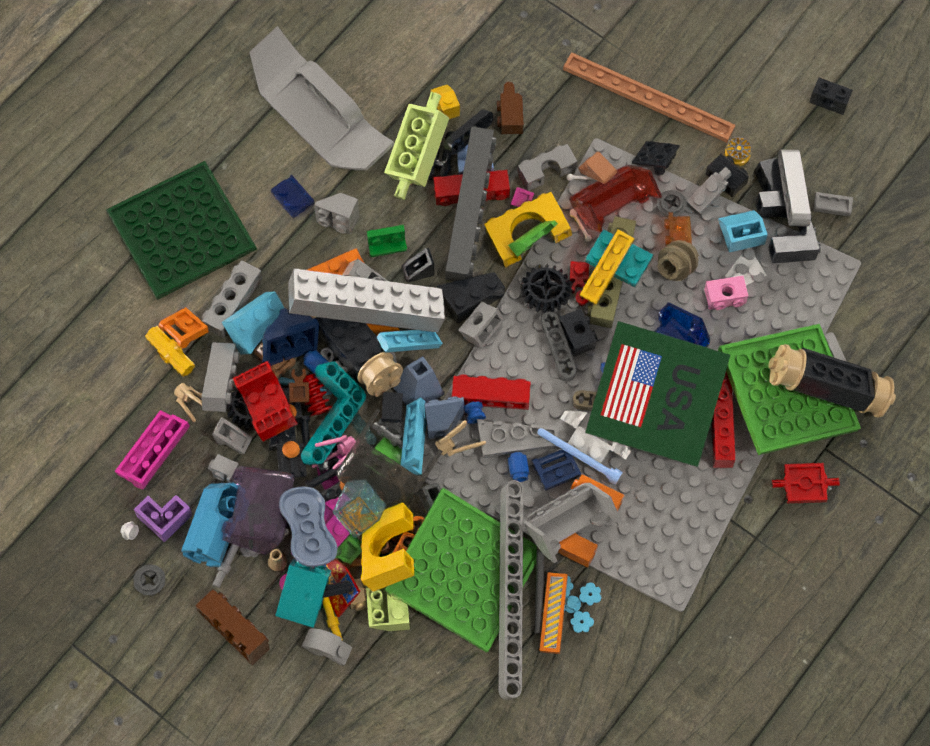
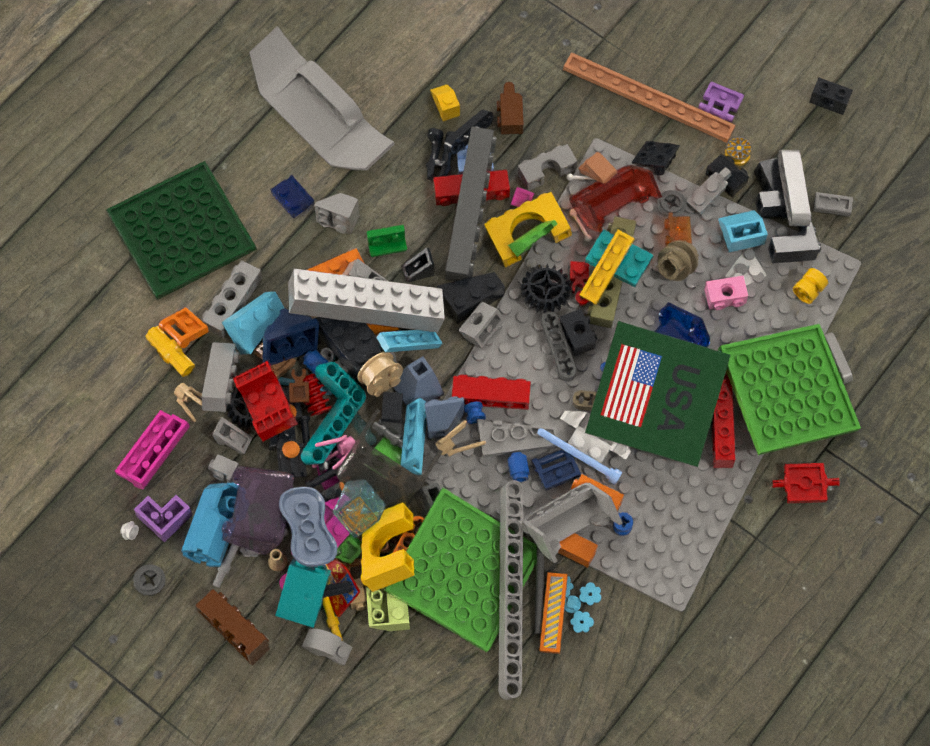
(417, 145): yellowish green brick -> none
(623, 529): none -> blue wheel
(722, 97): none -> medium lavender plate
(810, 285): none -> yellow wheel
(831, 380): brick -> none

